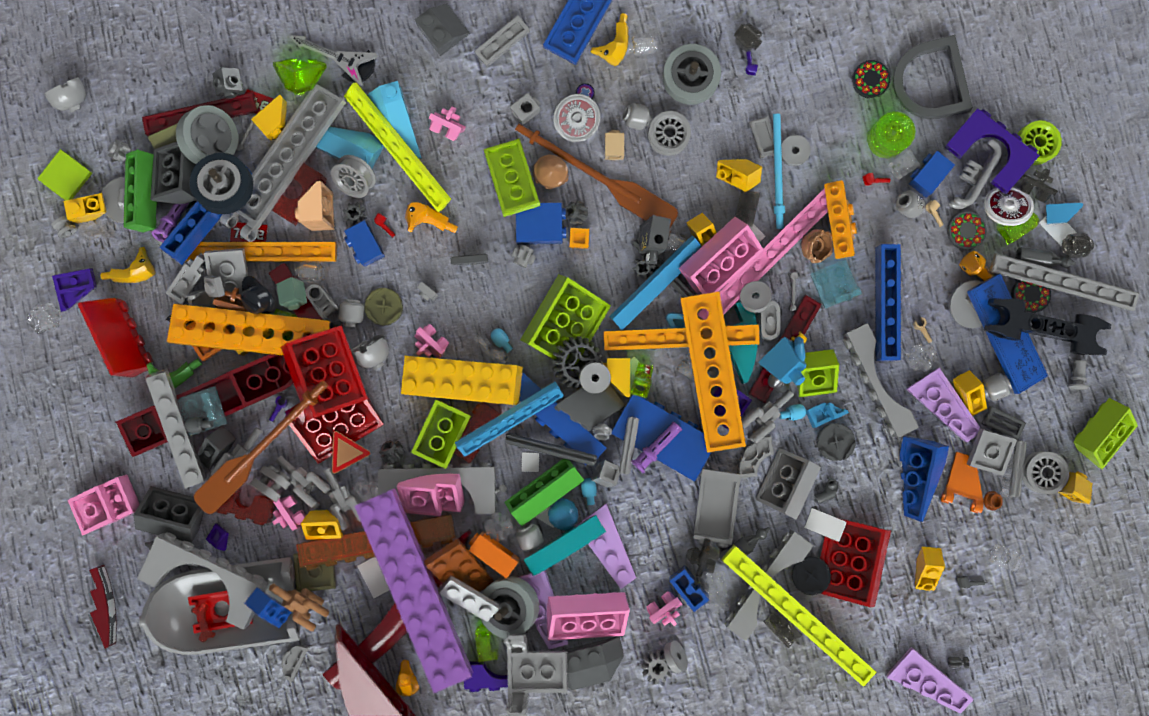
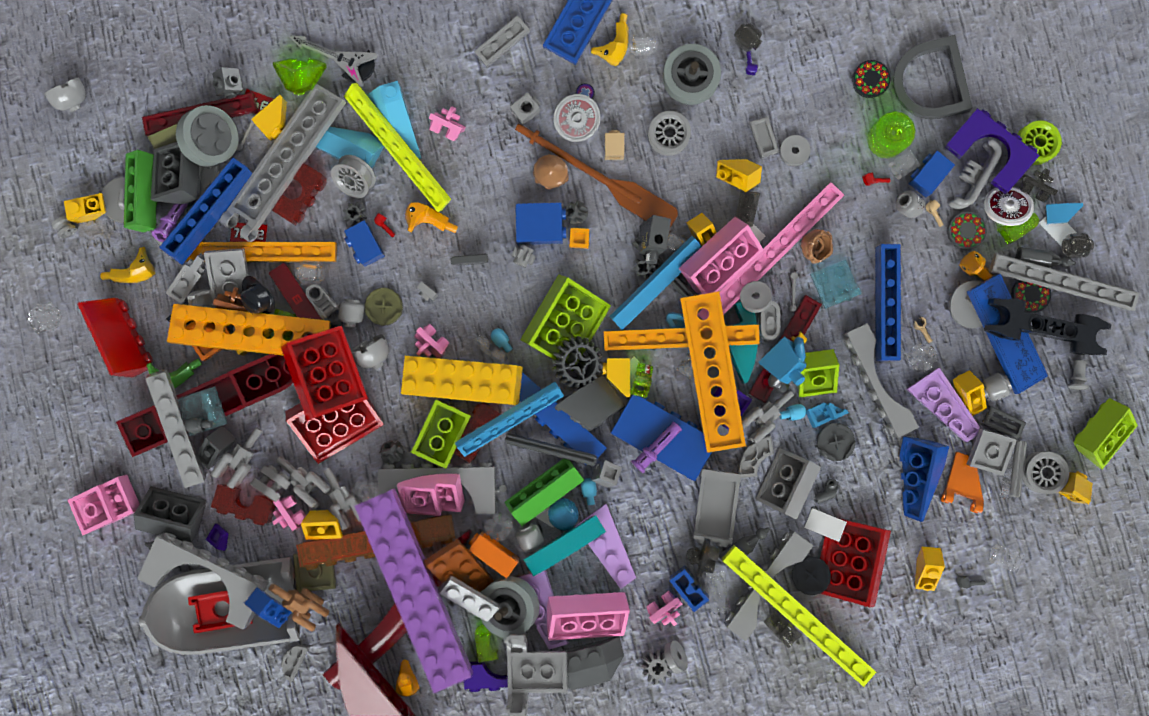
(64, 175): lime tile -> none
(73, 287): dark purple wing -> none
(105, 615): dark red slope -> none
(118, 150): light grey plate -> none
(205, 631): clear red piece -> none
(214, 286): light grey plate -> none
(221, 183): wheel -> none
(237, 470): dark orange piece -> none
(278, 408): dark purple hand -> none
(291, 293): sand green brick -> none
(316, 208): light nougat slope -> none
(346, 452): piece -> none
(373, 577): white sticker -> none
(441, 28): dark grey slope -> none
(511, 177): lime tile -> none
(530, 462): white sticker -> none
(588, 371): light grey piece -> none
(602, 431): light grey plate -> none
(628, 445): light grey axle -> none
(637, 116): light grey head -> none
(779, 209): medium azure bar -> none
(840, 219): light orange bracket -> none
(922, 676): lavender wing -> none
(956, 662): dark grey piece -> none
(993, 500): dark orange plate -> none

